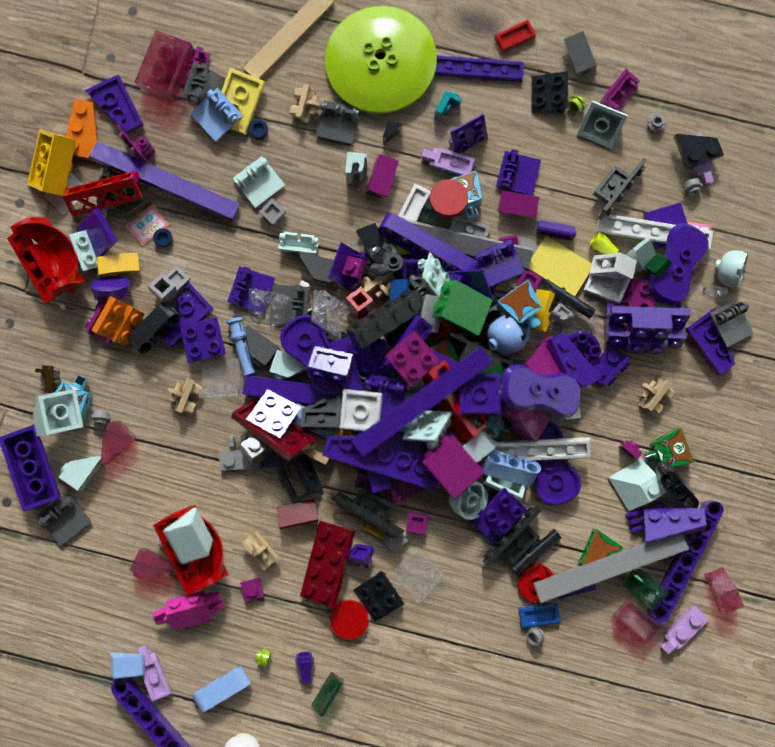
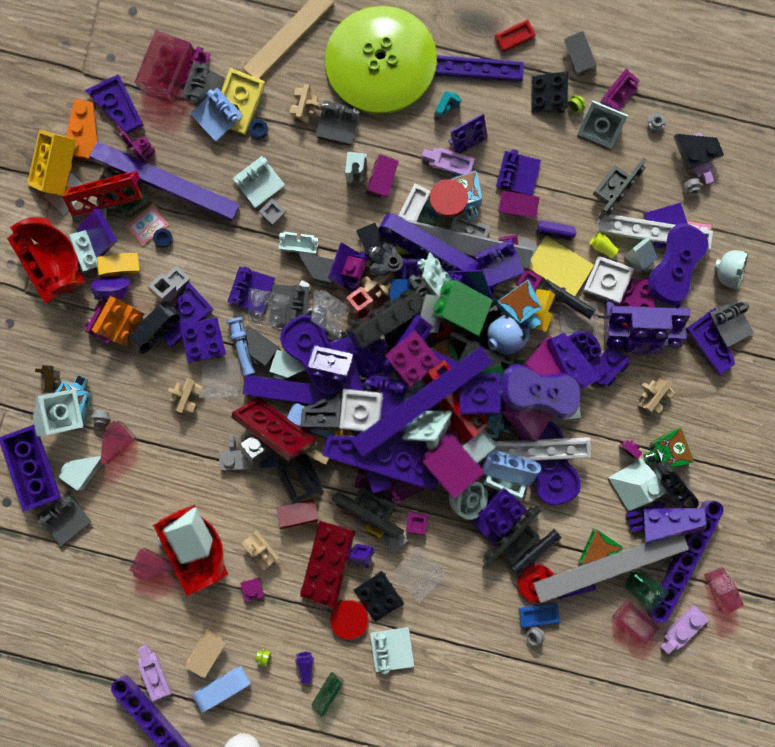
(126, 664): light blue slope -> none
(189, 610): dark pink hinge -> none
(205, 653): none -> tan hinge
(274, 413): hinge -> none
(391, 130): black slope -> none
(392, 649): none -> light aqua hinge
(561, 313): light grey tile -> none
(613, 266): white slope -> none
(658, 264): dark green tile -> none
(714, 291): clear tile -> none

